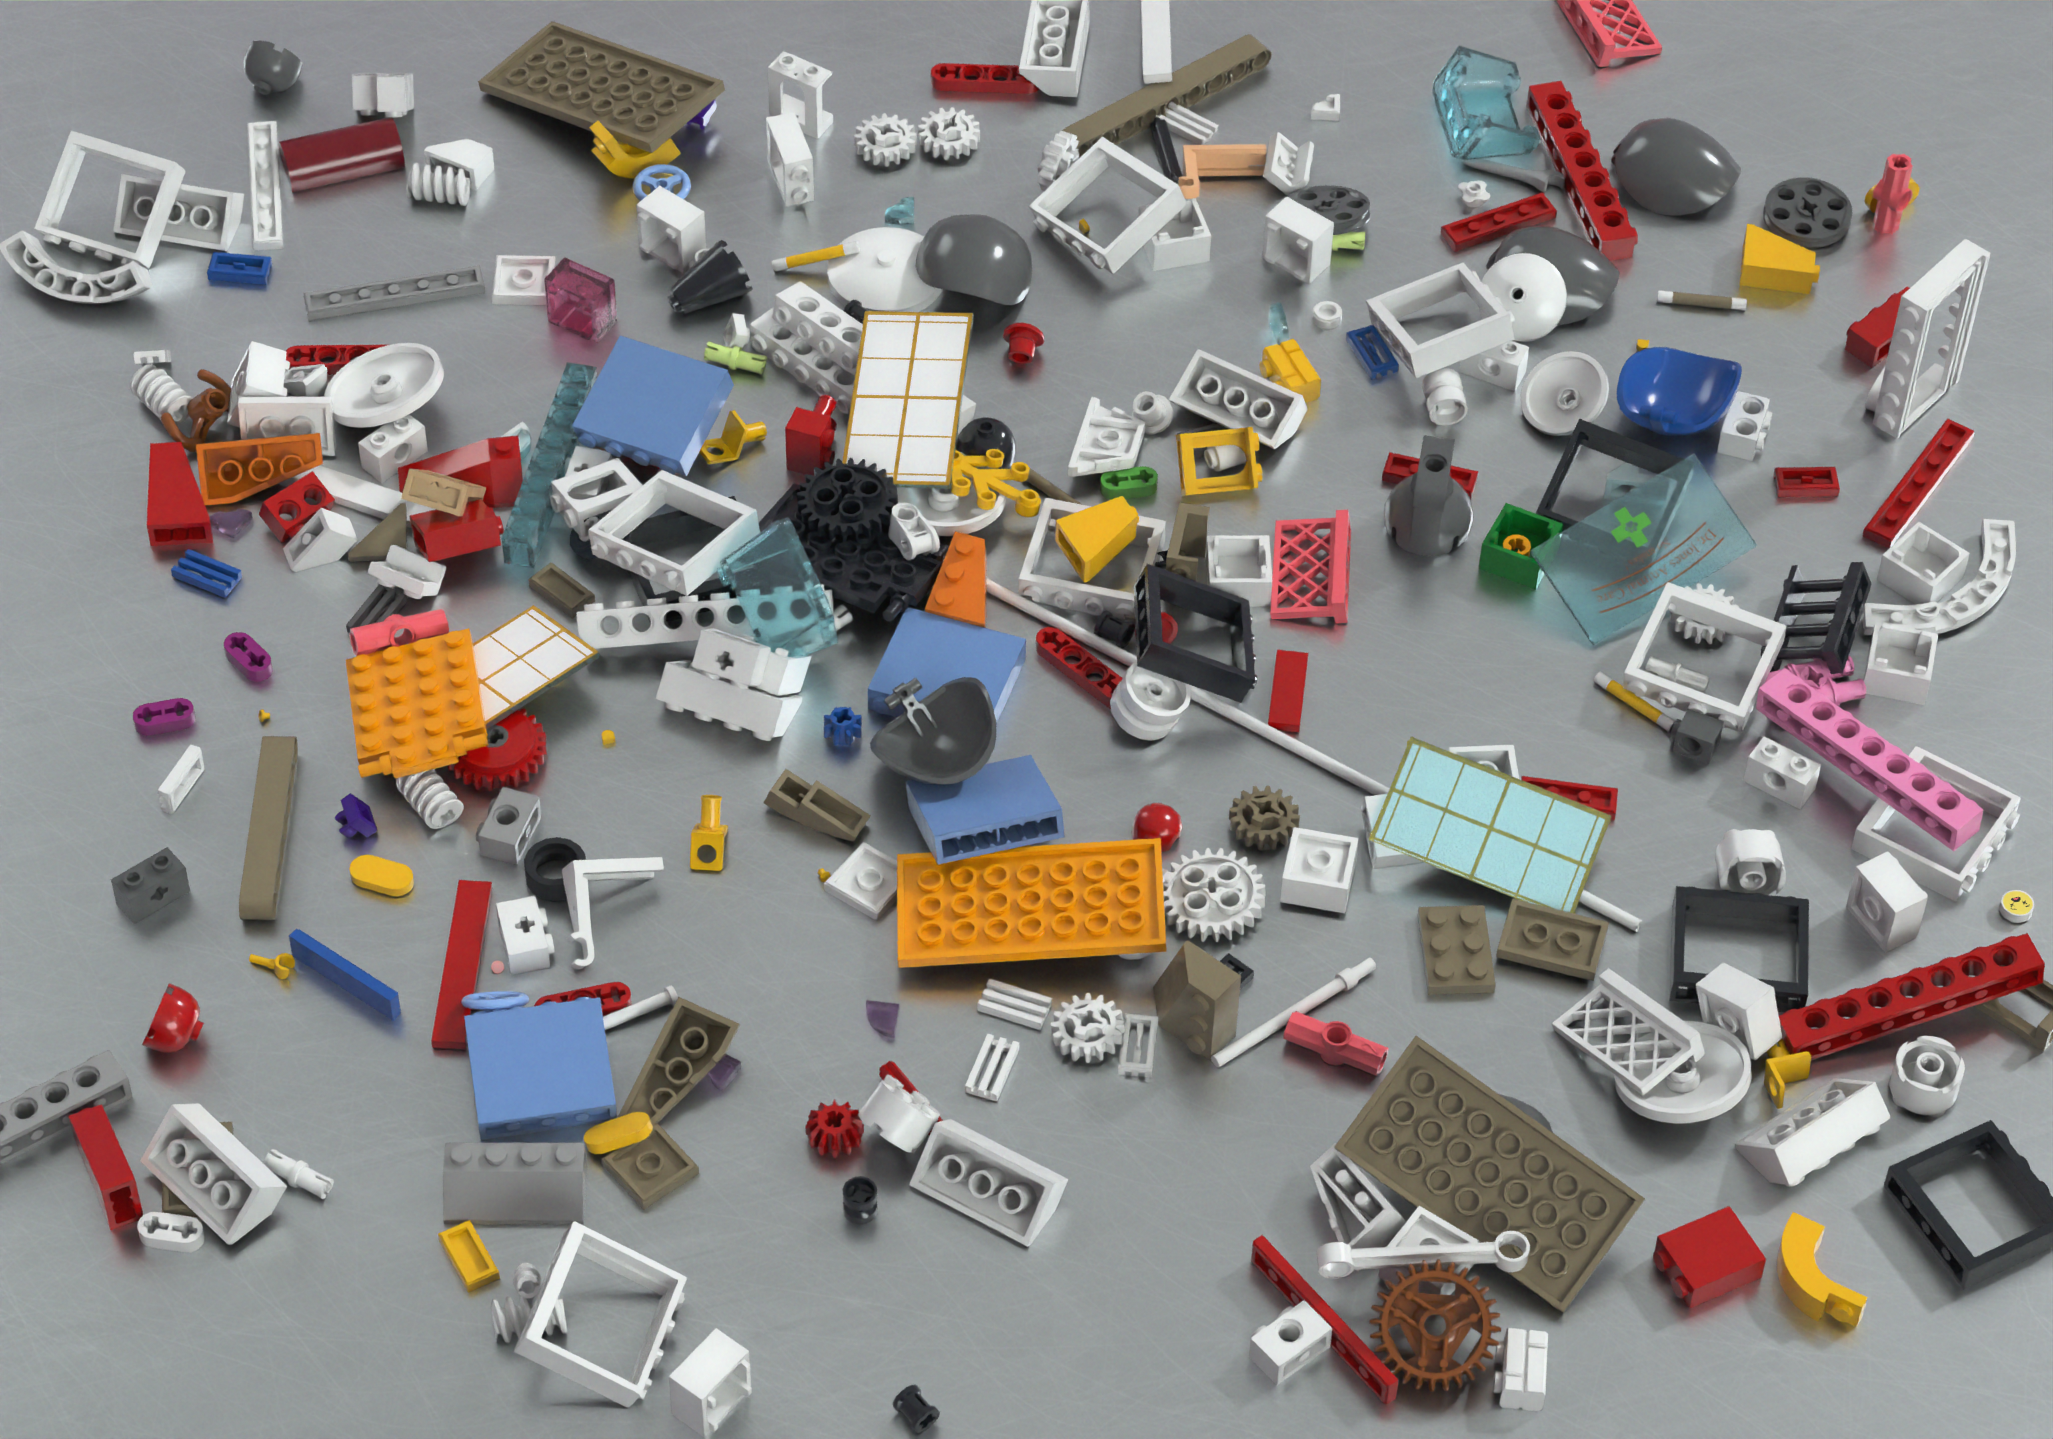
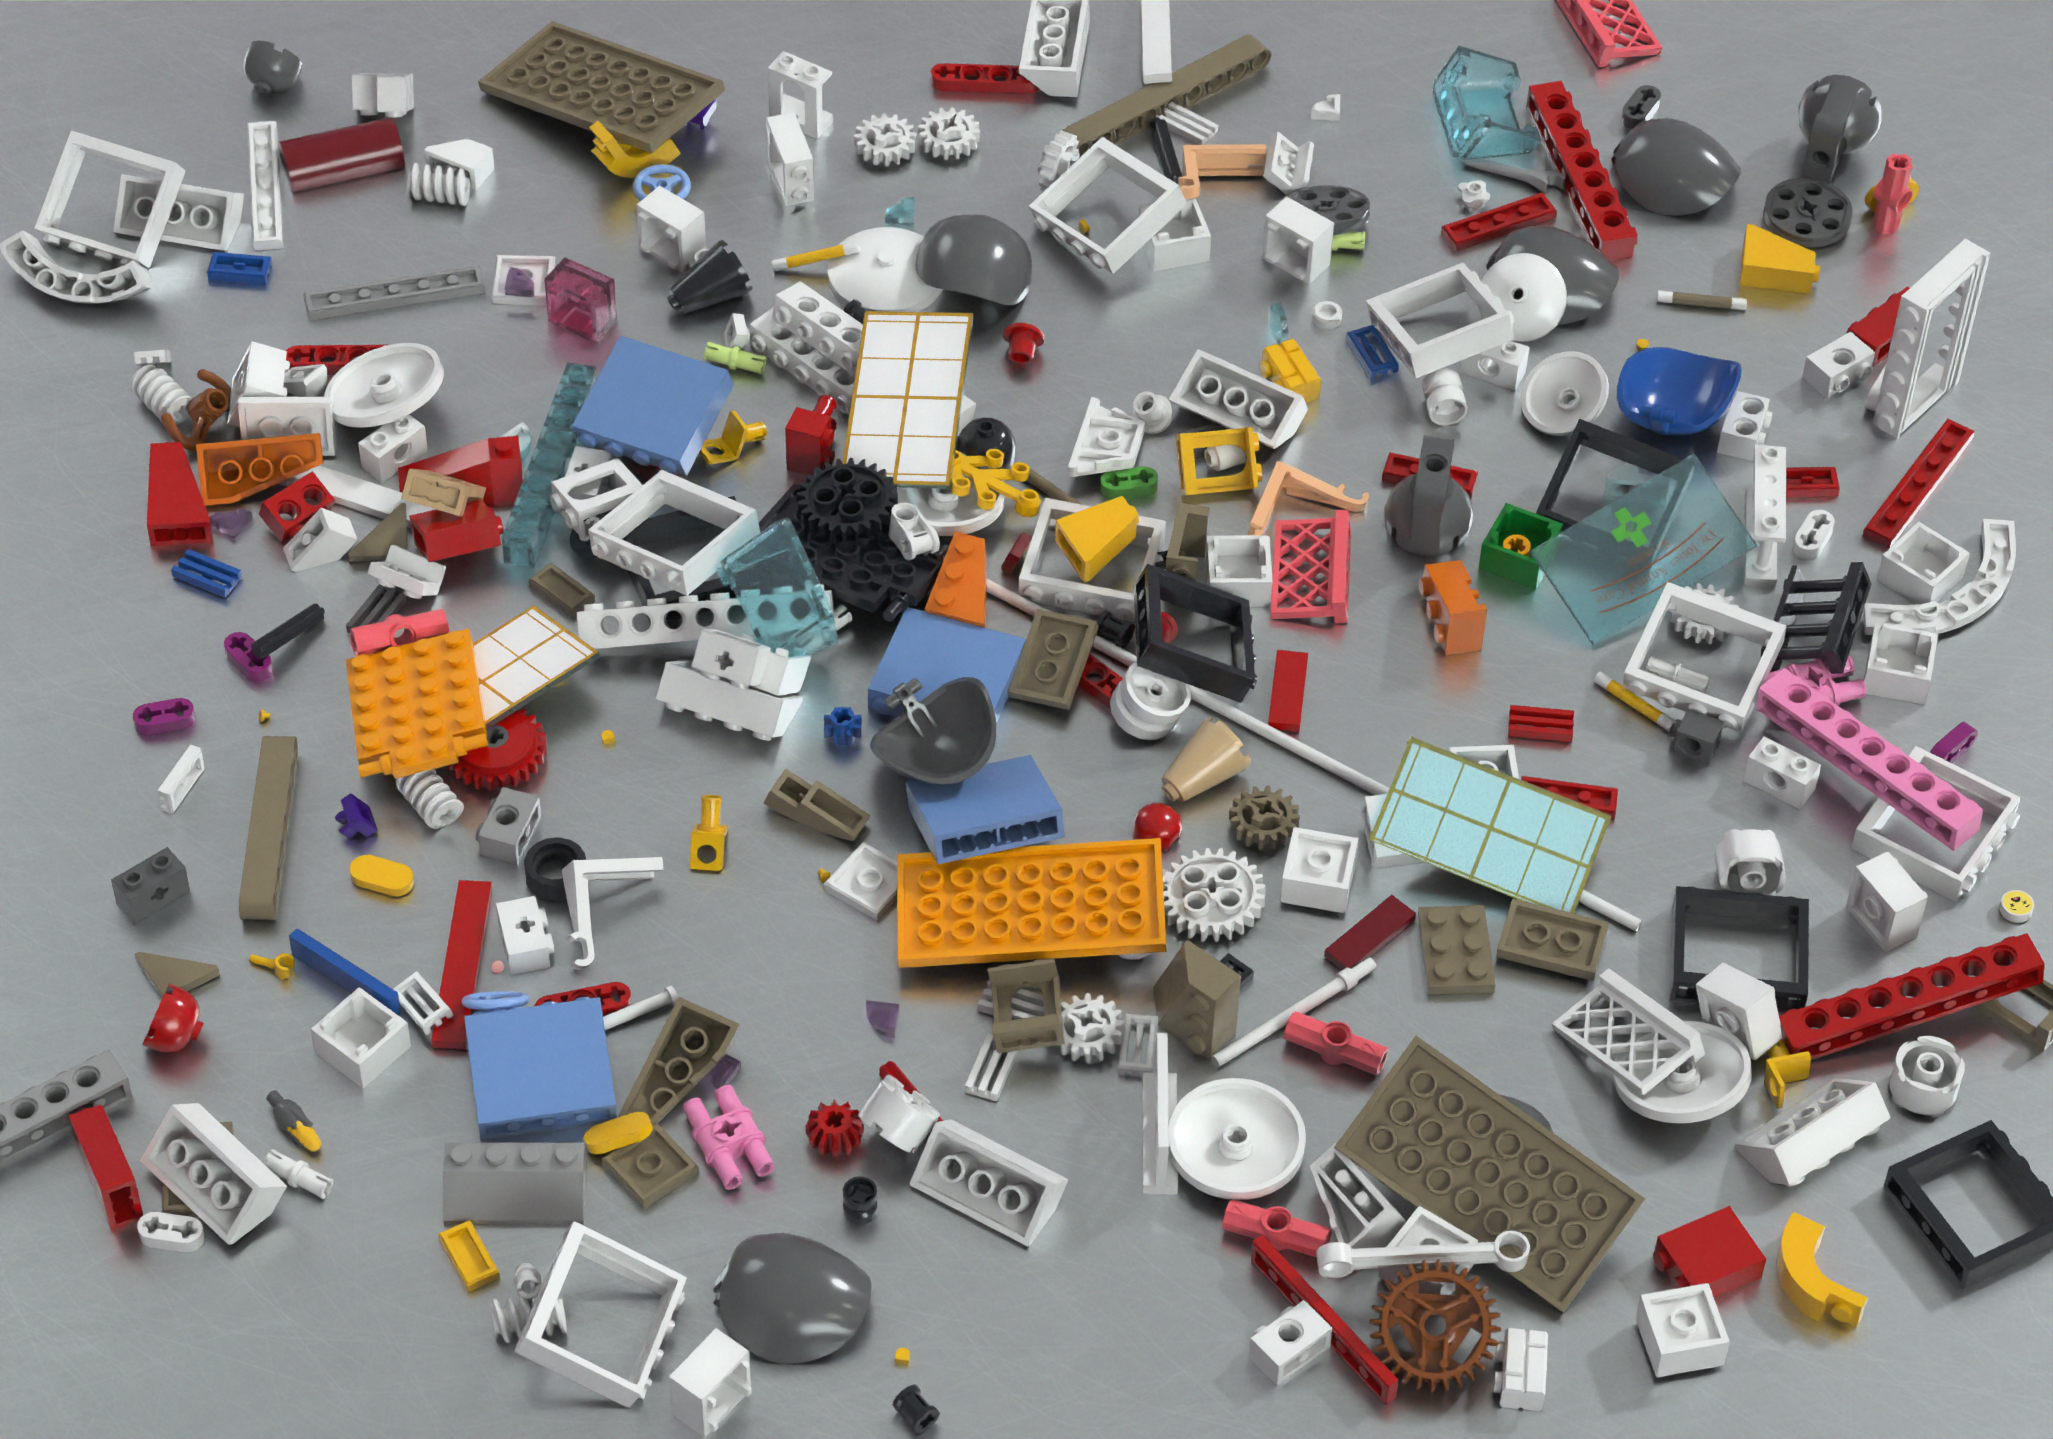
(179, 972): none -> dark tan tile
(287, 631): none -> black axle
(294, 1121): none -> dark grey piece
(361, 1037): none -> white container
(433, 1017): none -> white tile
(518, 284): none -> clear purple tile
(728, 1137): none -> bright pink pin
(791, 1297): none -> dark grey piece
(902, 1356): none -> yellow piece
(1016, 553): none -> dark red tile
(1033, 1031): none -> dark tan panel
(1053, 659): none -> dark tan plate
(1158, 1103): none -> white fence
(1205, 762): none -> tan cone
(1236, 1139): none -> white dish
(1293, 1232): none -> coral piece
(1300, 485): none -> light nougat hinge
(1370, 933): none -> dark red tile
(1453, 607): none -> orange wedge
(1539, 720): none -> red tile
(1636, 105): none -> dark grey beam
(1682, 1330): none -> white container
(1765, 515): none -> white fence
(1808, 532): none -> white beam
(1836, 121): none -> dark grey piece
(1838, 365): none -> white brick
(1955, 742): none -> magenta beam

